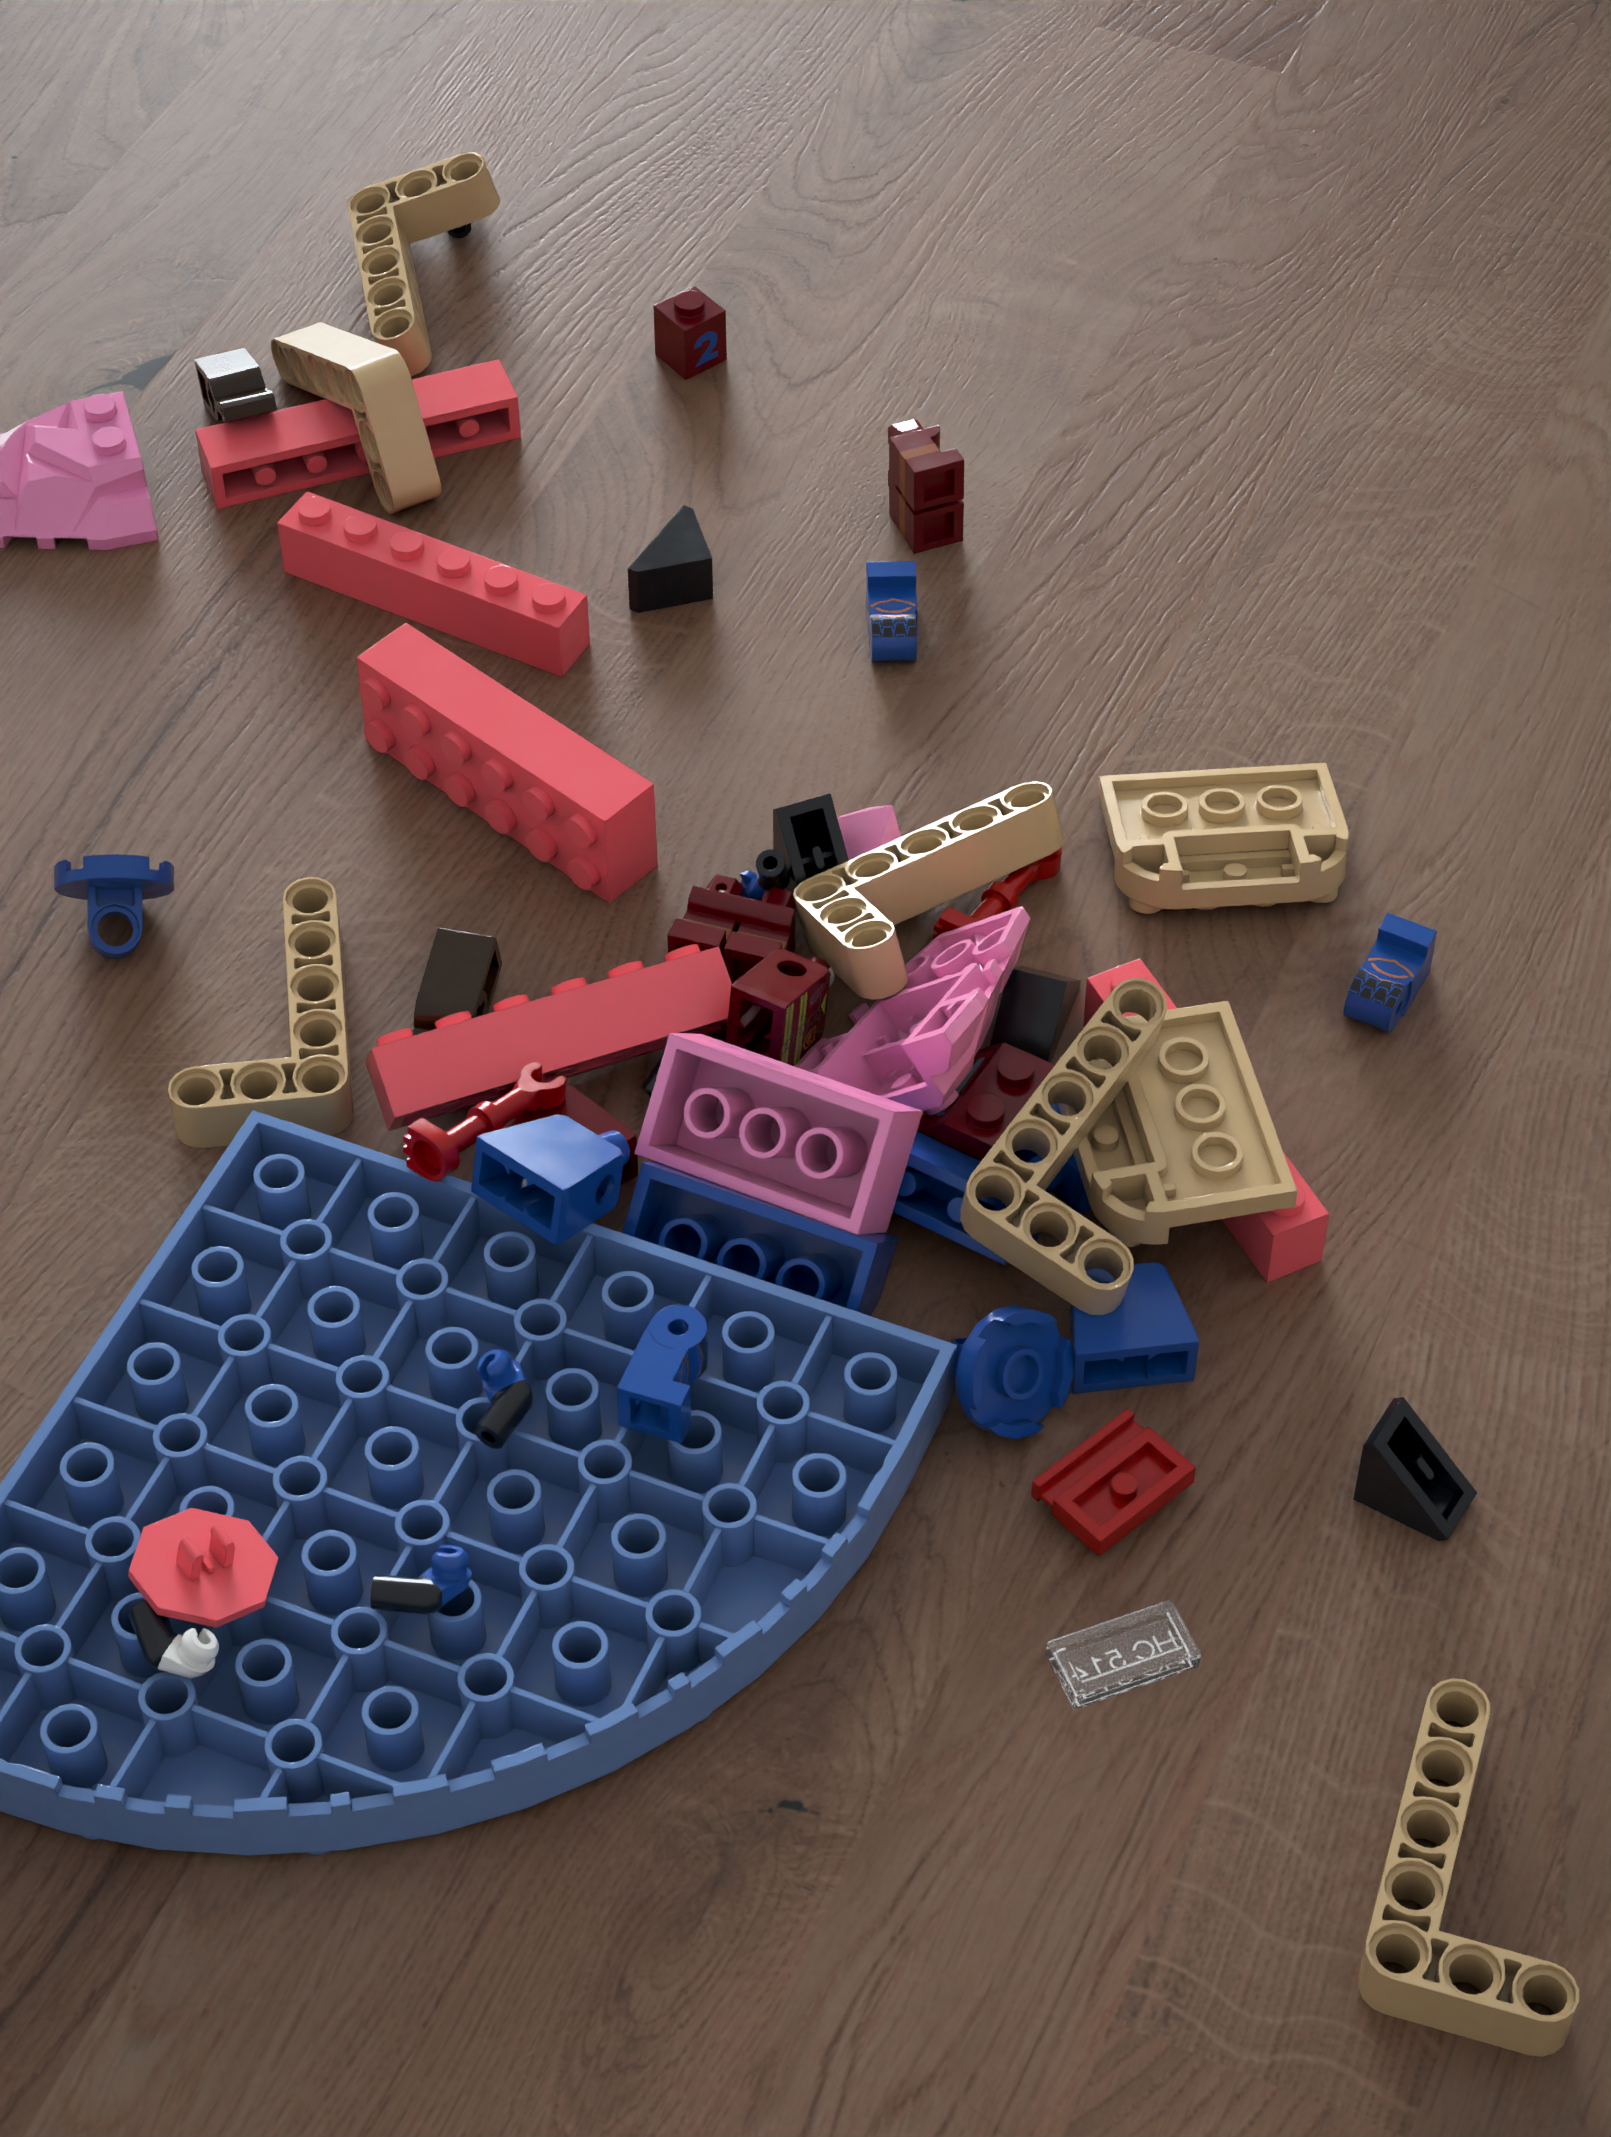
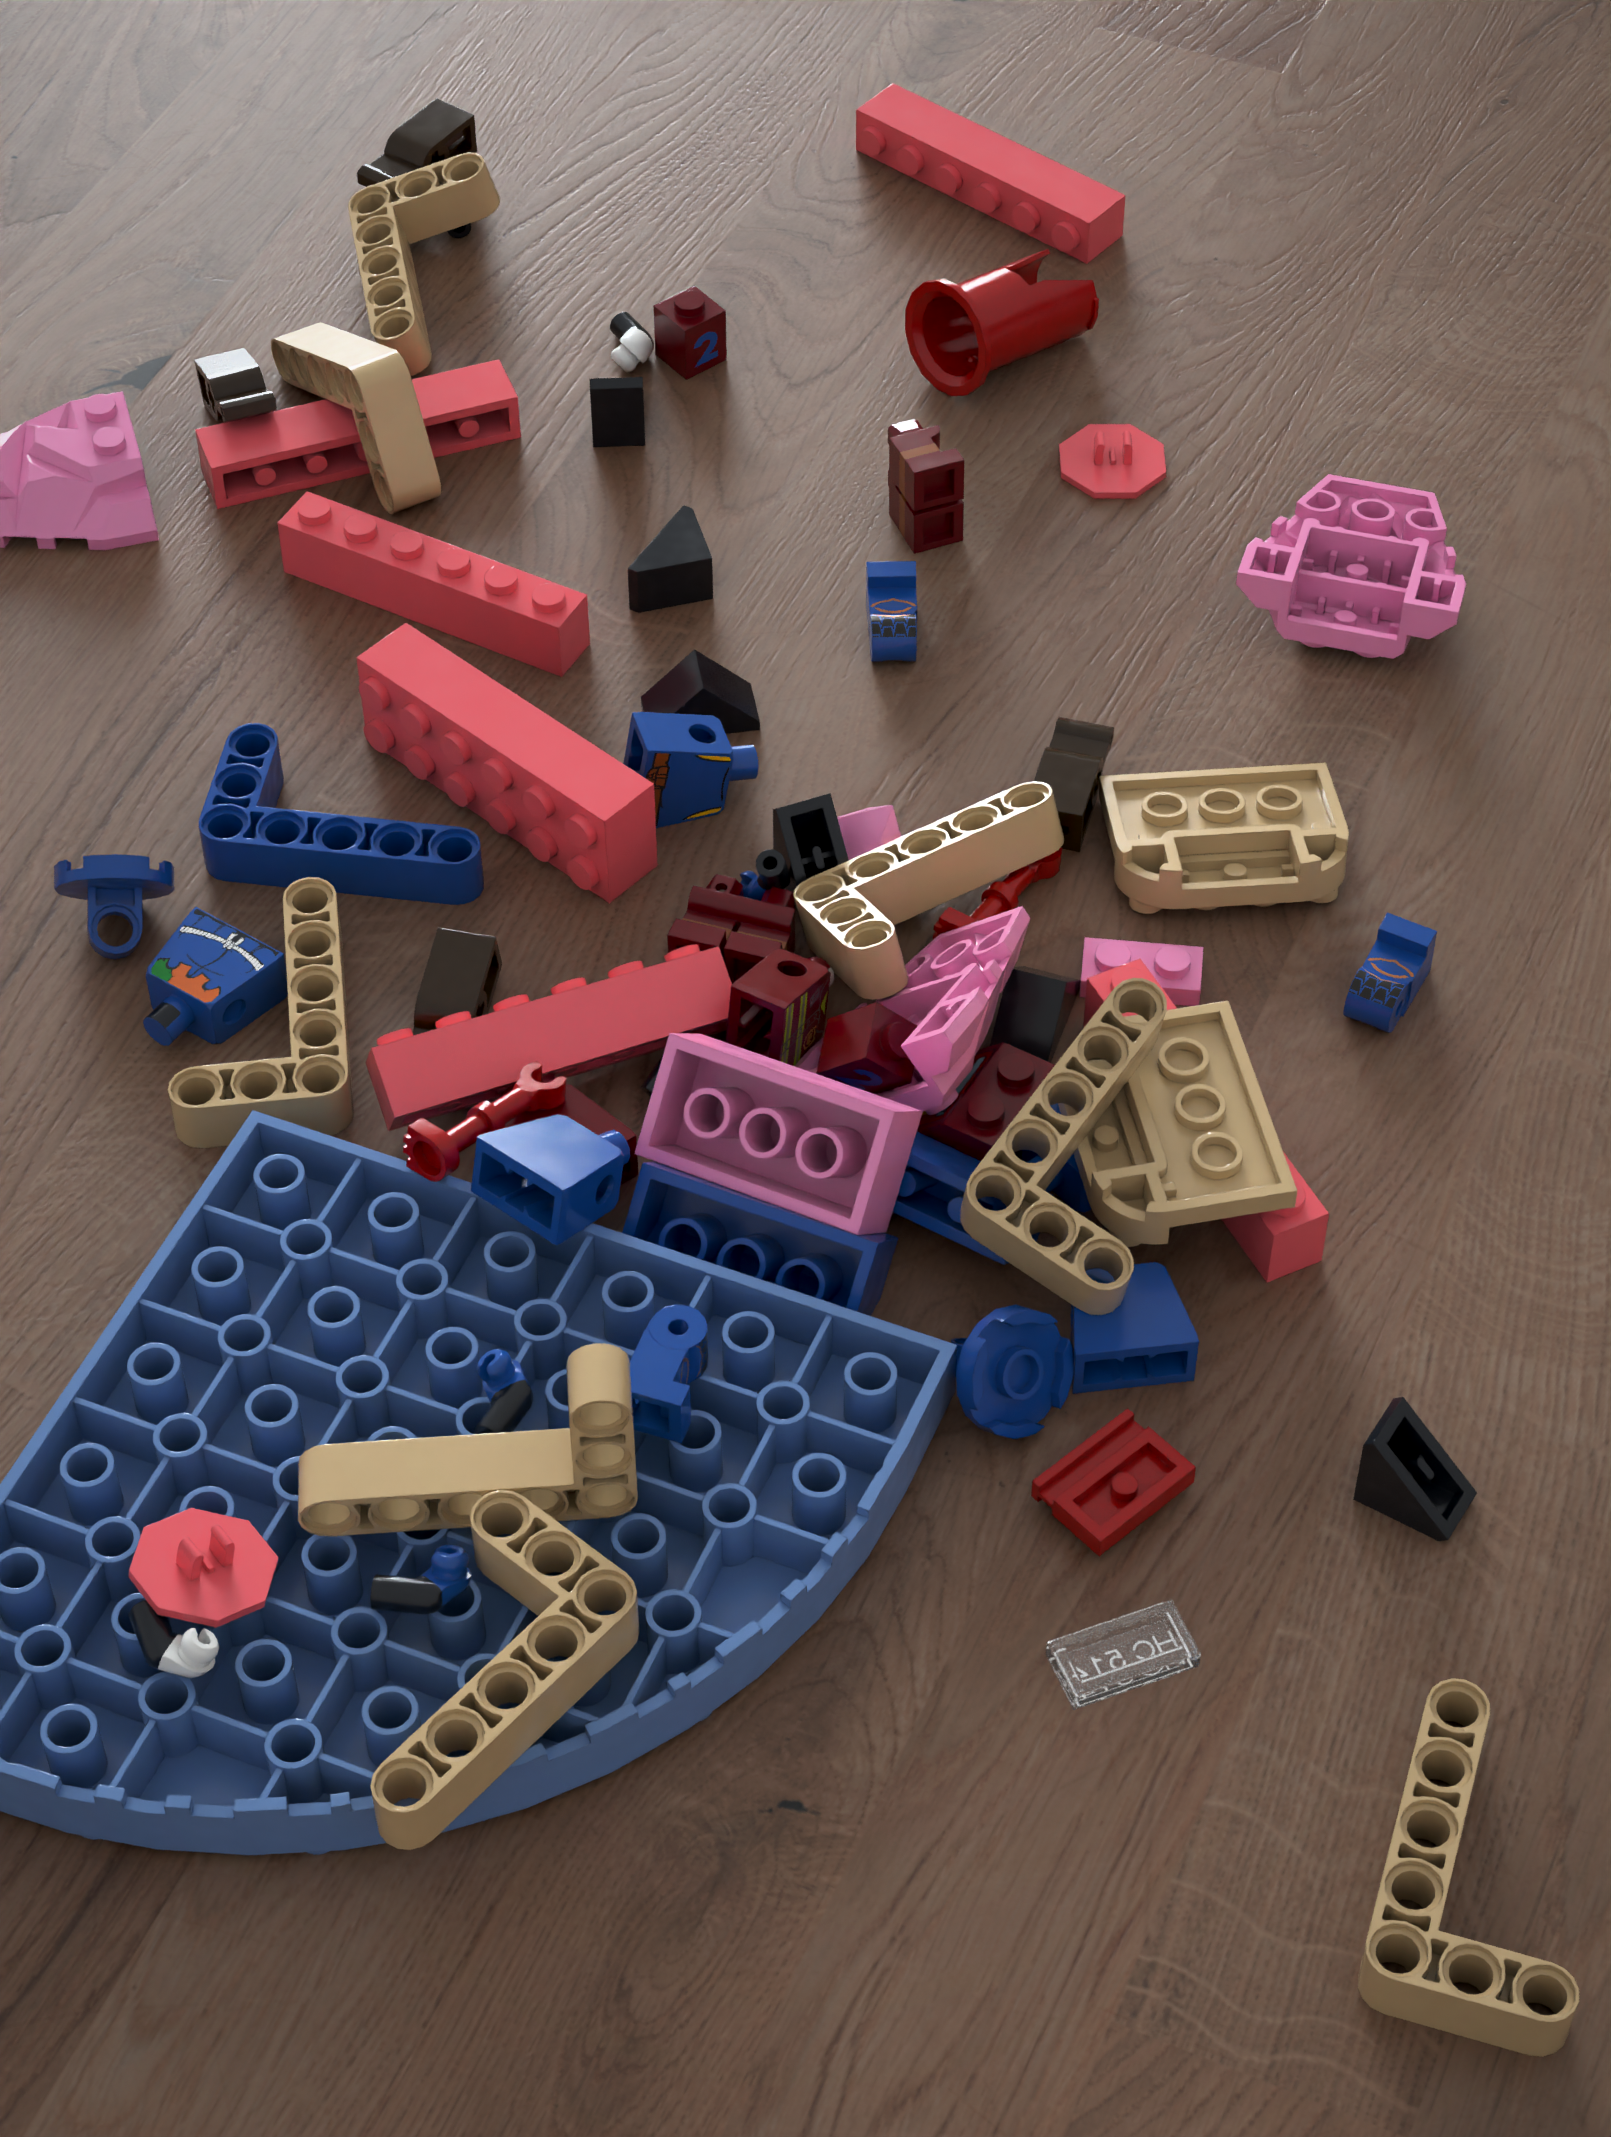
(211, 981): none -> blue torso
(272, 846): none -> blue beam
(424, 139): none -> dark brown piece
(439, 1479): none -> tan beam
(518, 1674): none -> tan beam
(617, 411): none -> black slope
(635, 342): none -> white arm
(687, 763): none -> blue torso
(704, 688): none -> black slope
(866, 1049): none -> dark red brick
(990, 173): none -> coral brick
(992, 321): none -> red piece
(1073, 772): none -> dark brown piece
(1112, 461): none -> coral piece
(1173, 966): none -> bright pink plate
(1356, 569): none -> bright pink wedge

